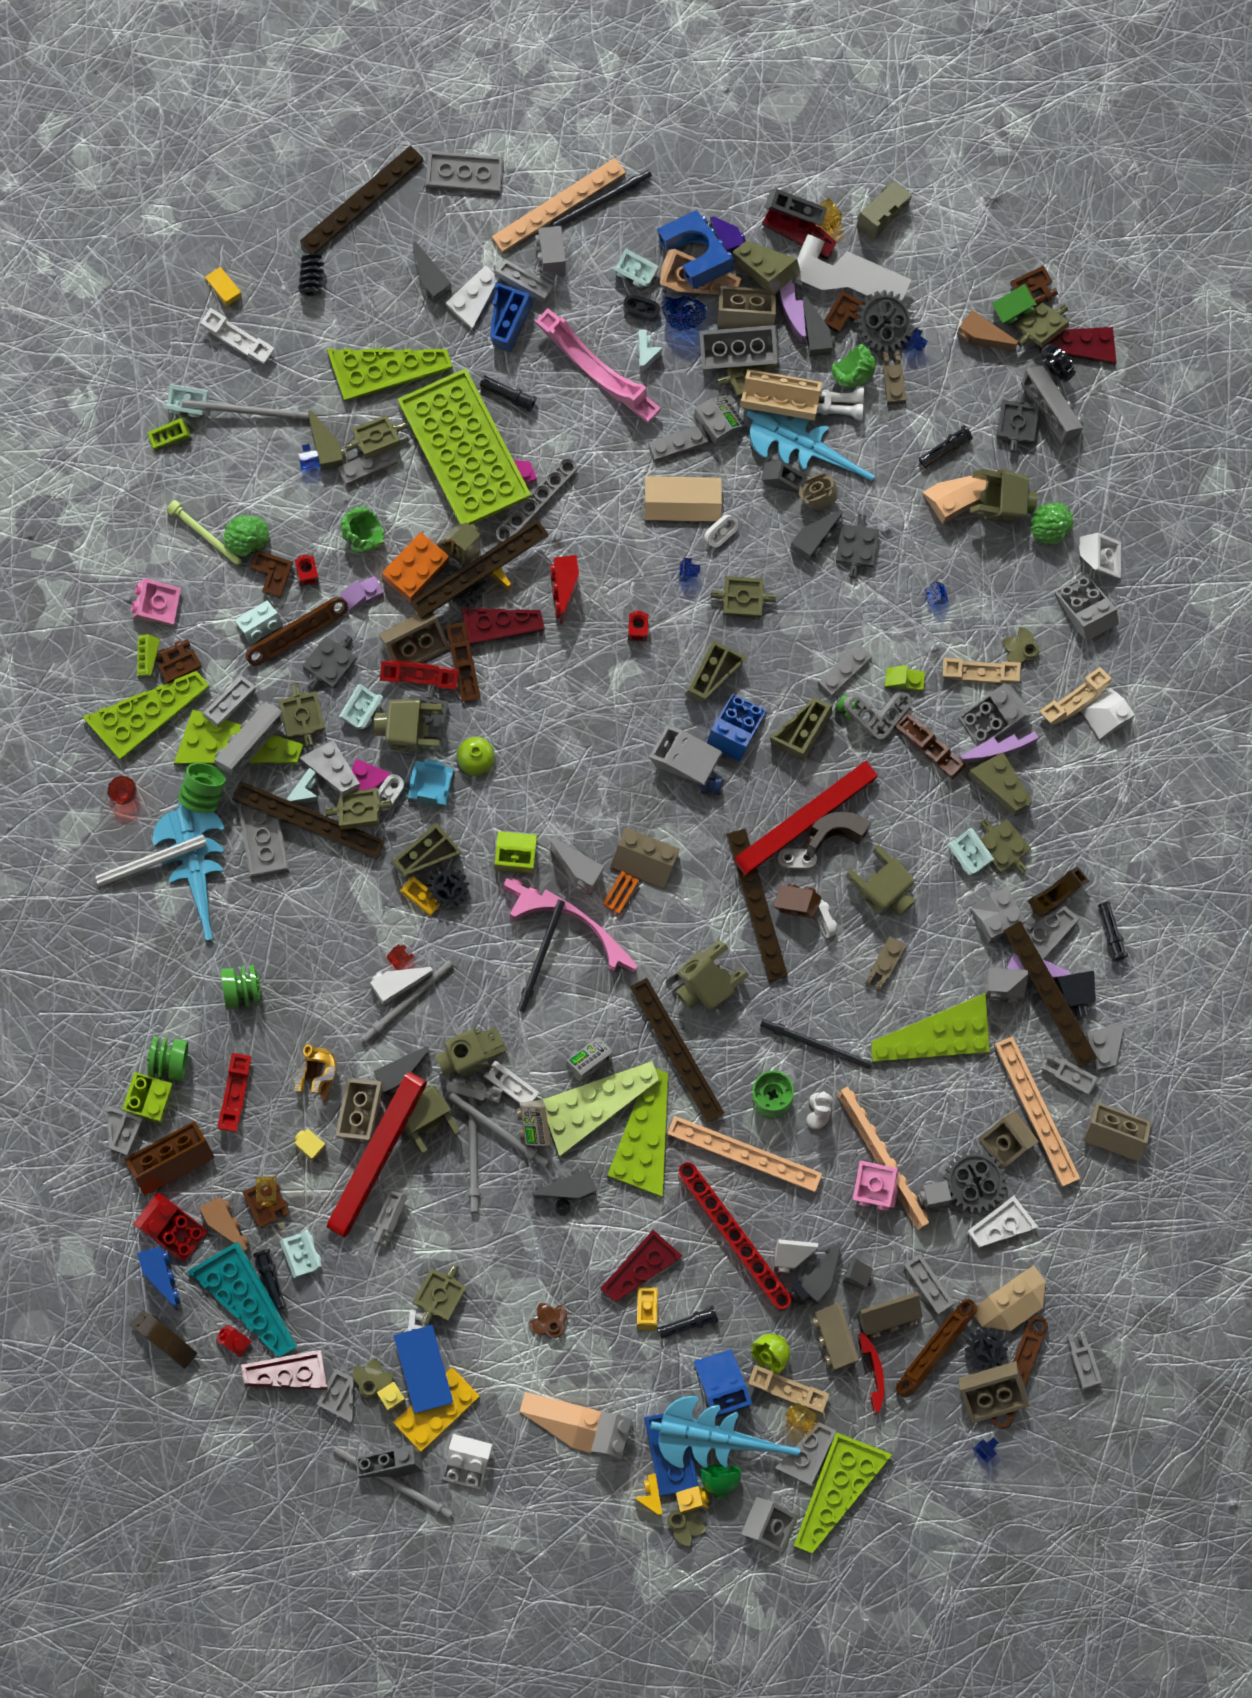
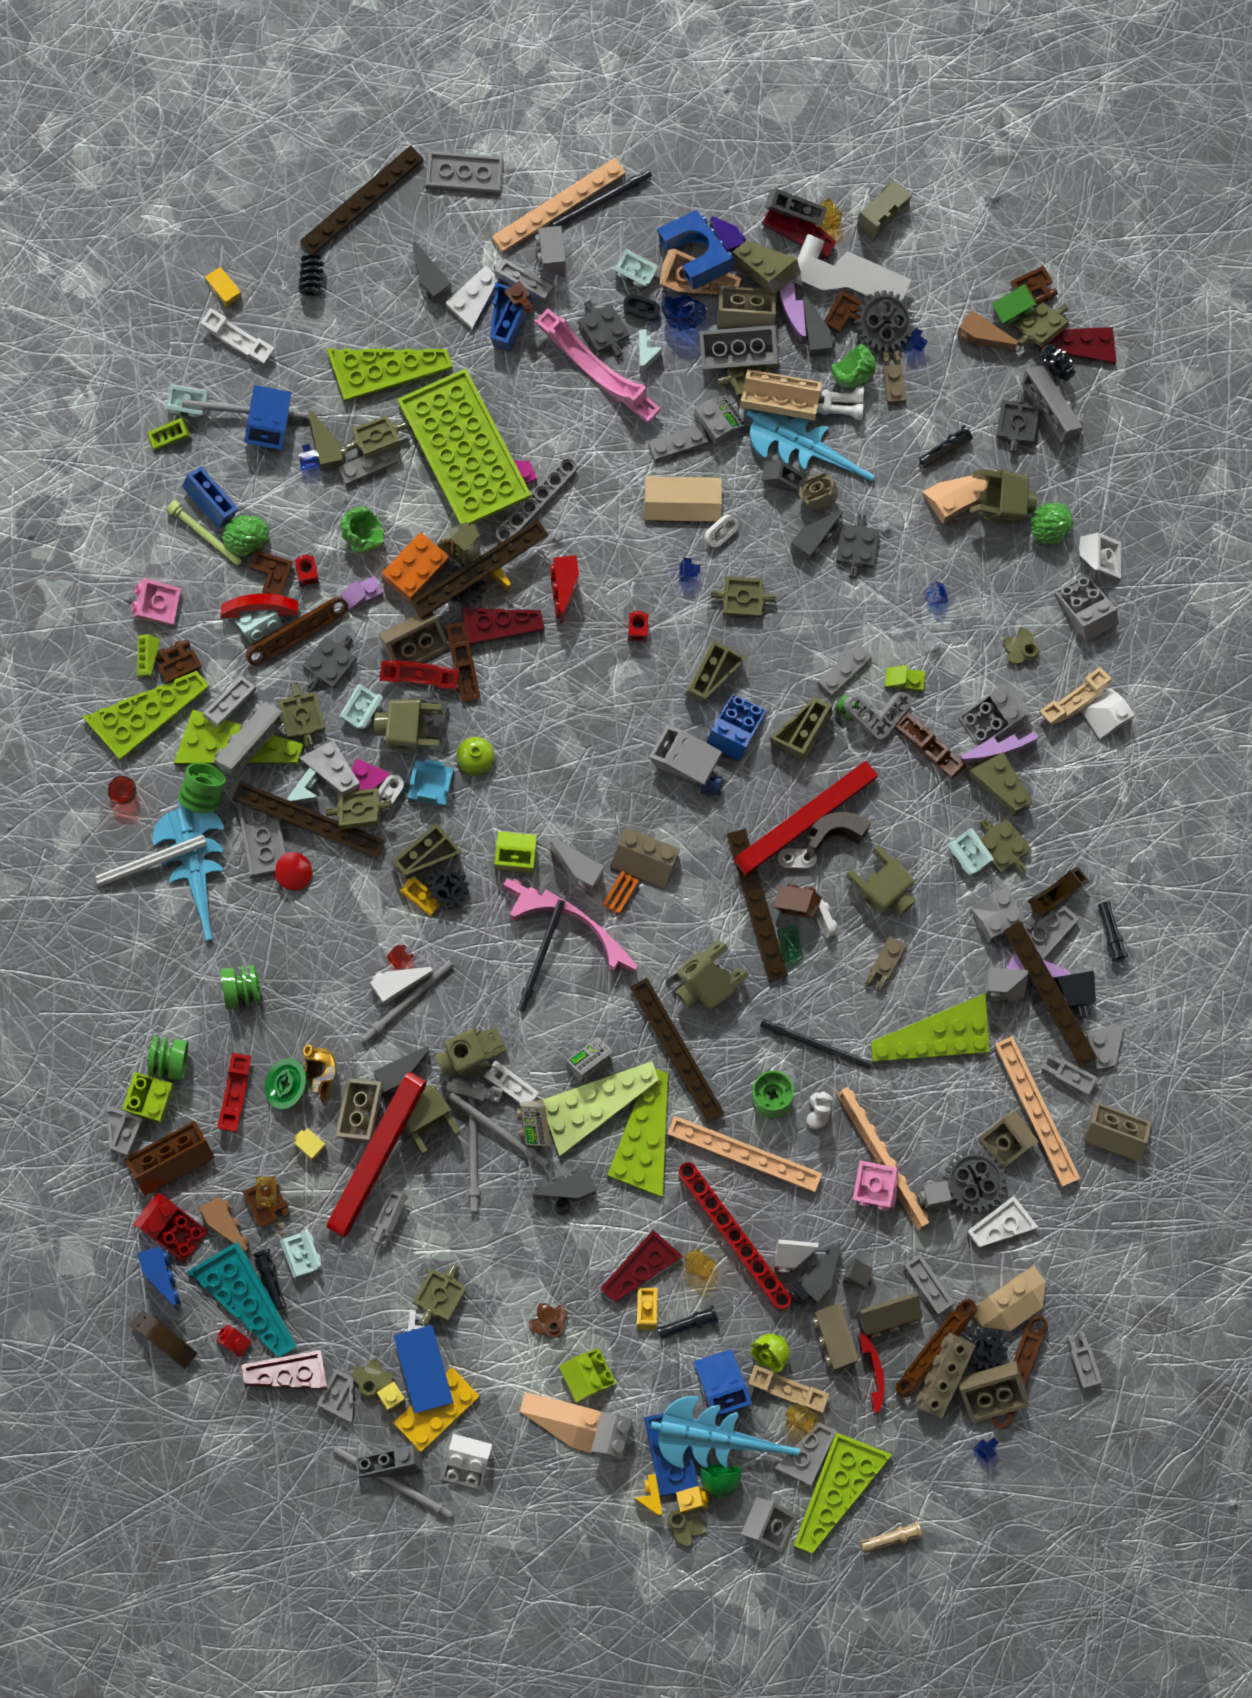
(209, 497): none -> blue brick
(260, 601): none -> red slope
(267, 417): none -> blue slope
(285, 1071): none -> green gear
(293, 871): none -> red dish
(516, 396): black pin -> none
(518, 296): none -> reddish brown plate
(587, 1374): none -> lime slope
(603, 328): none -> dark grey plate
(699, 1263): none -> clear yellow brick
(790, 944): none -> clear green tile
(901, 1536): none -> tan pin
(945, 1375): none -> dark tan brick
(980, 671): tan slope -> none

